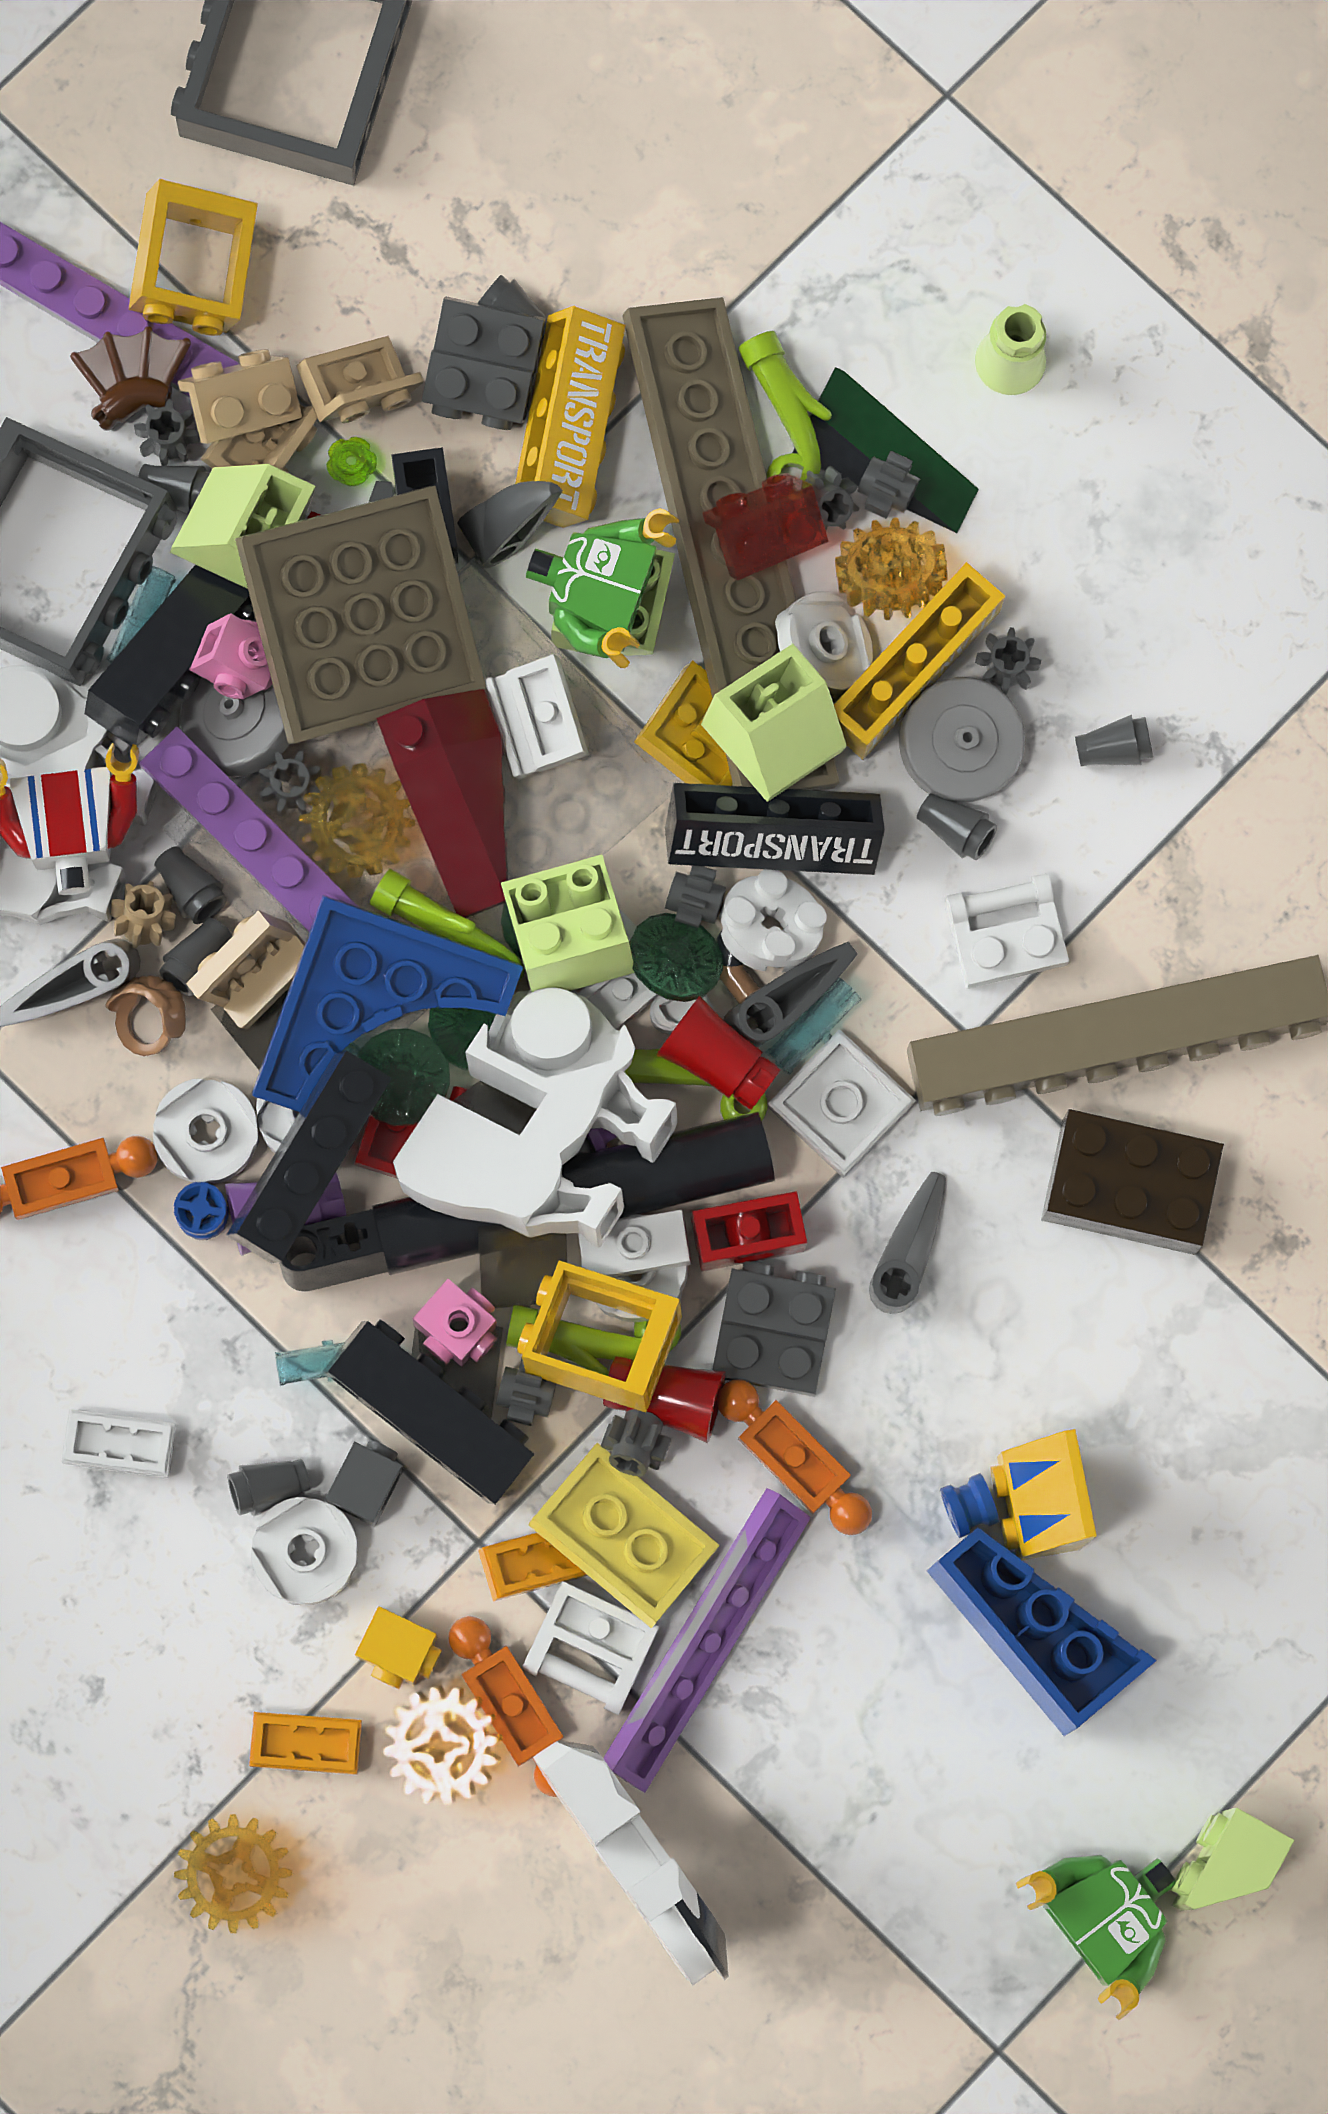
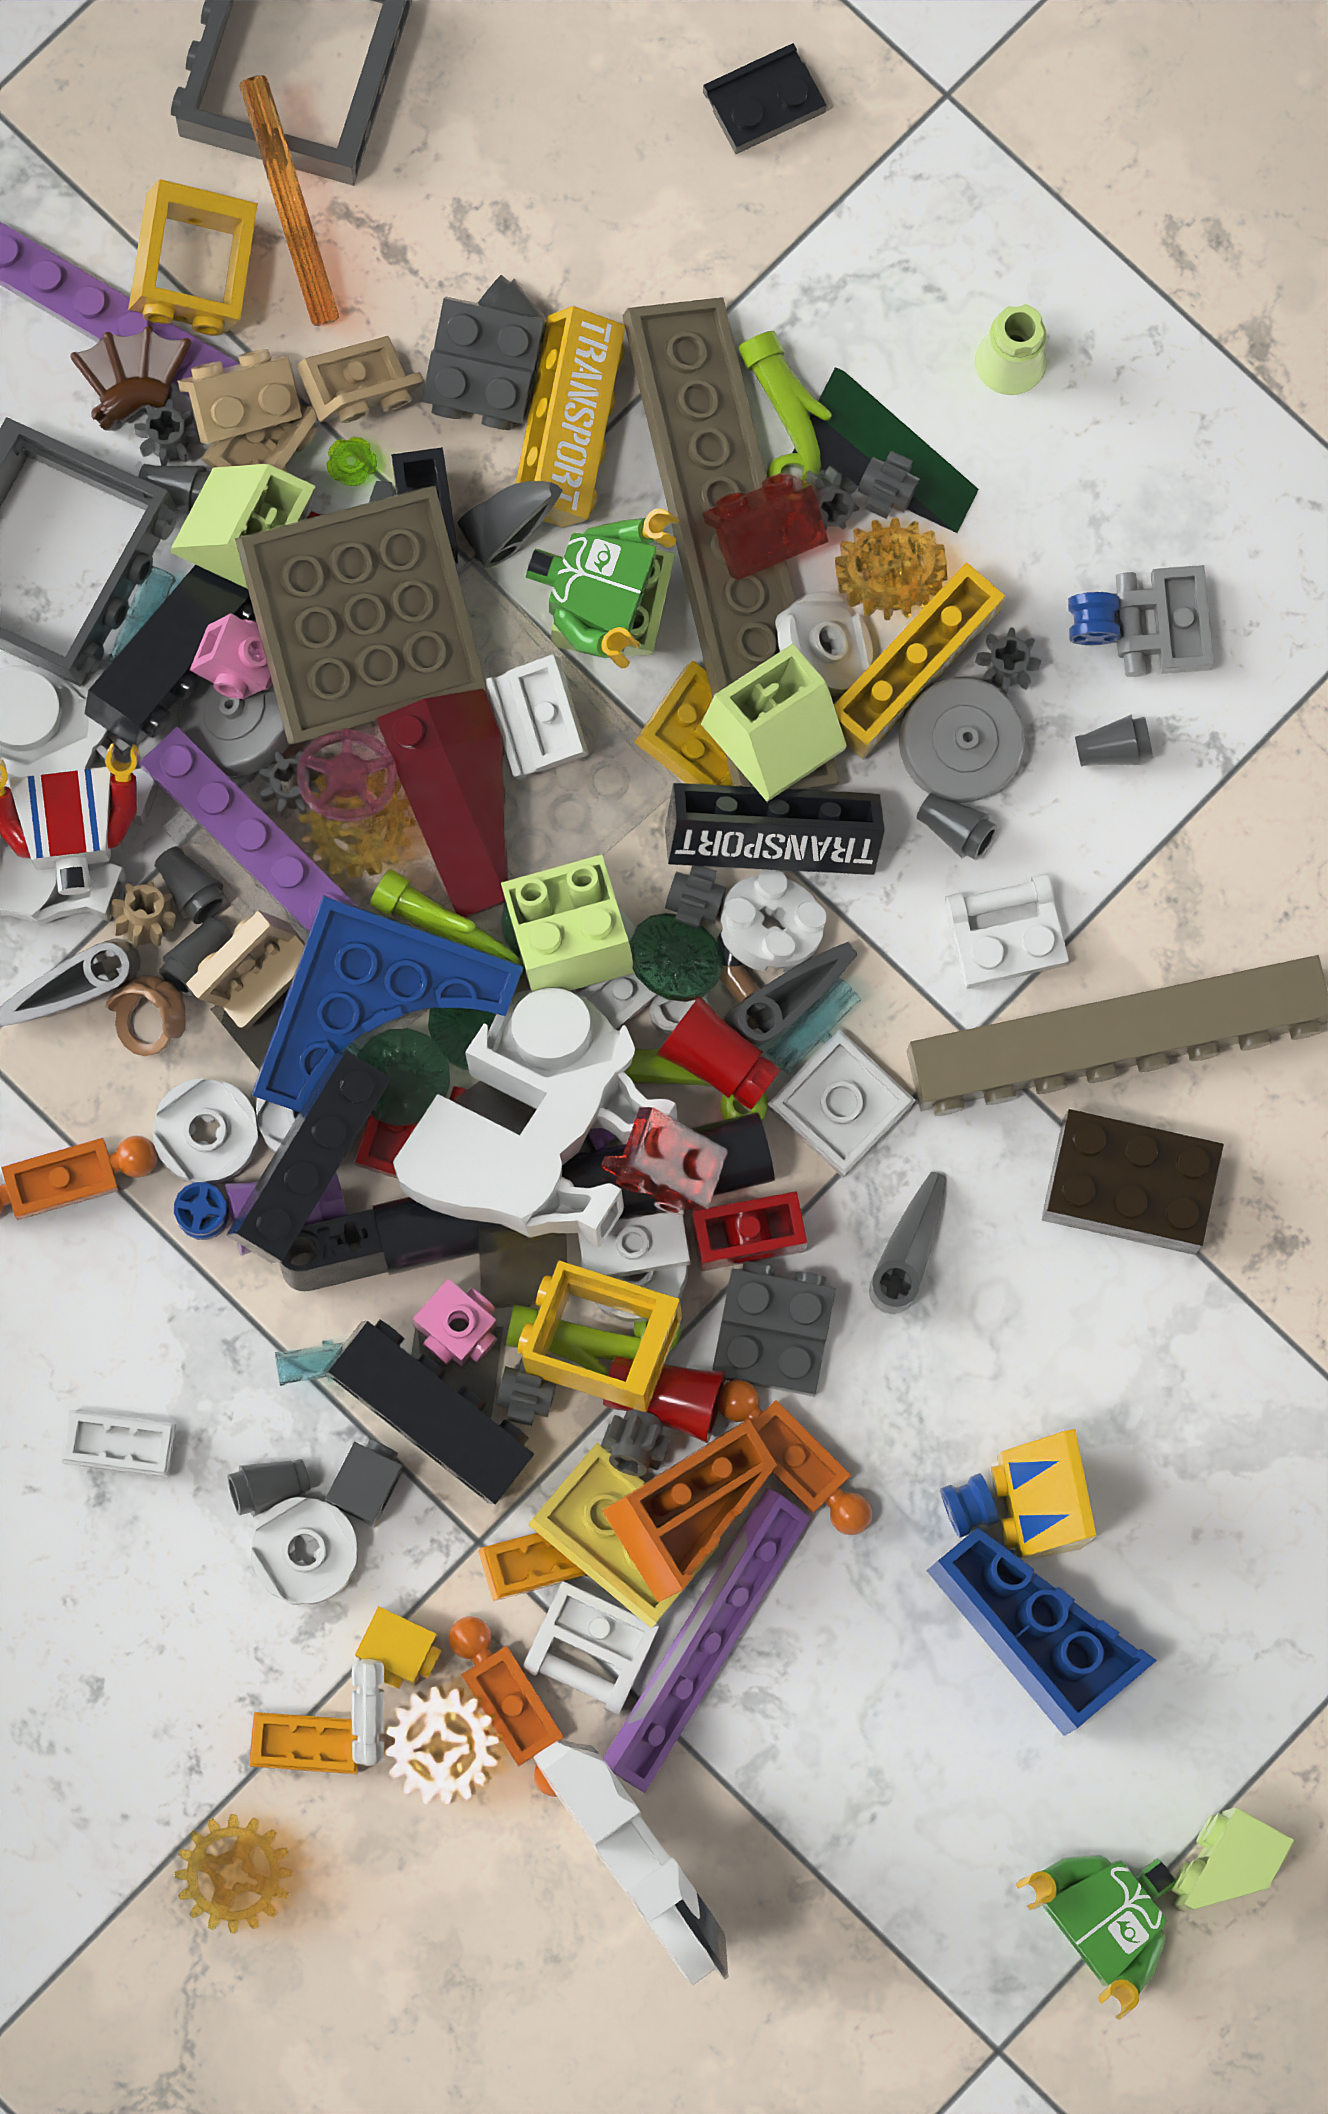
(289, 200): none -> clear orange axle
(346, 775): none -> clear pink wheel
(368, 1712): none -> white axle
(668, 1163): none -> clear red bracket
(688, 1507): none -> orange wedge
(764, 98): none -> black plate
(1094, 618): none -> blue wheel
(1180, 620): none -> light grey plate

